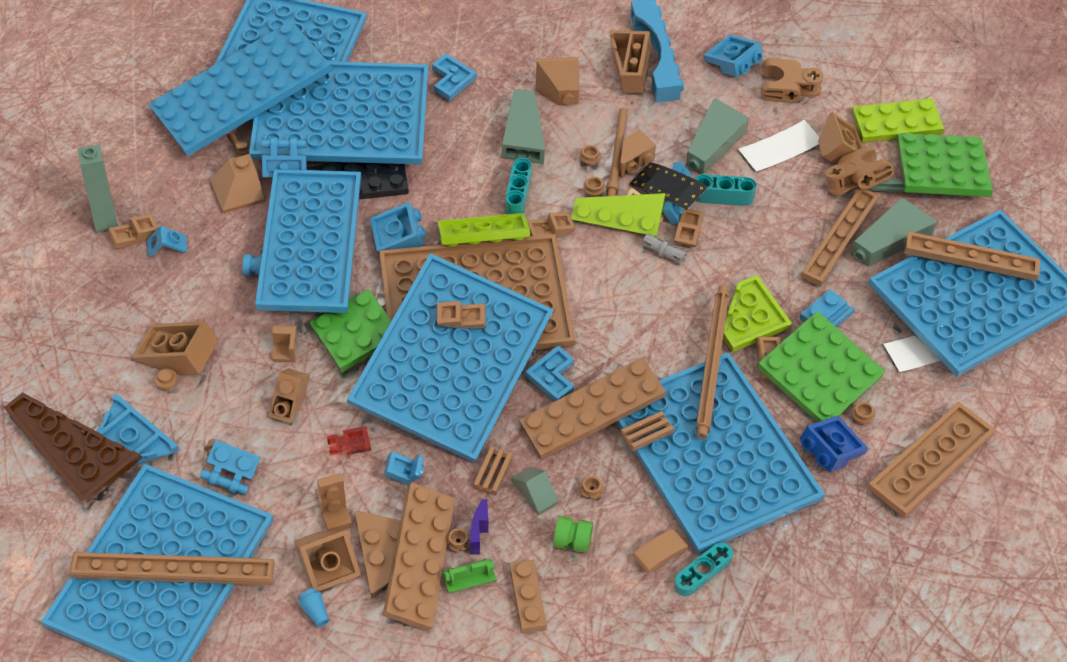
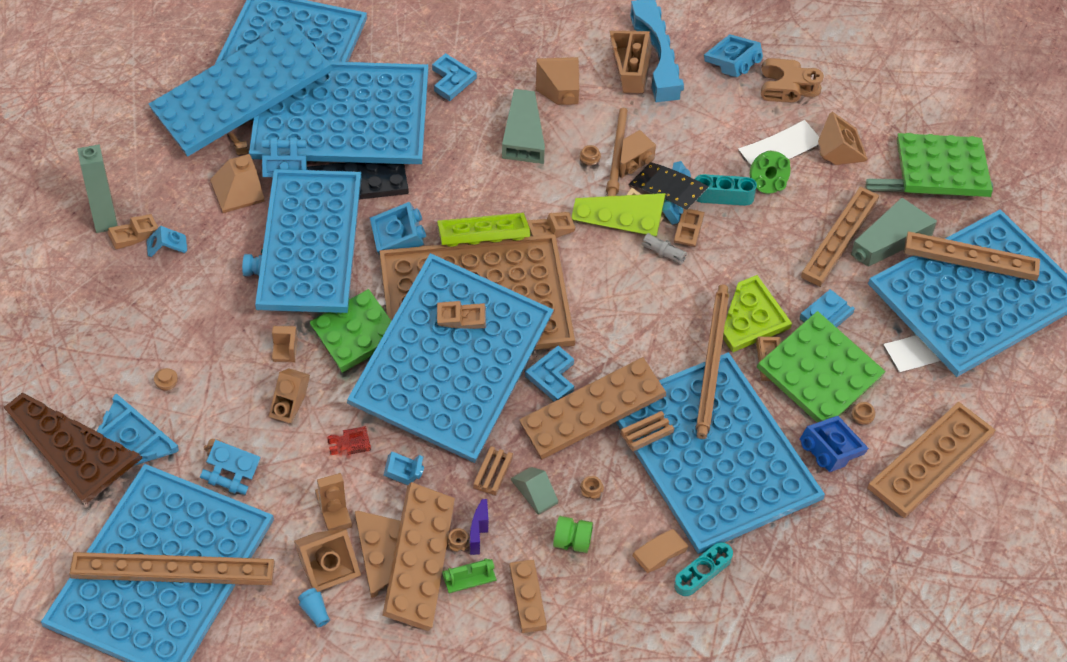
(177, 346): medium nougat slope -> none
(518, 186): teal beam -> none
(594, 186): medium nougat plate -> none
(715, 136): sand green slope -> none
(770, 171): none -> bright green plate
(858, 170): medium nougat piece -> none
(888, 120): lime plate -> none

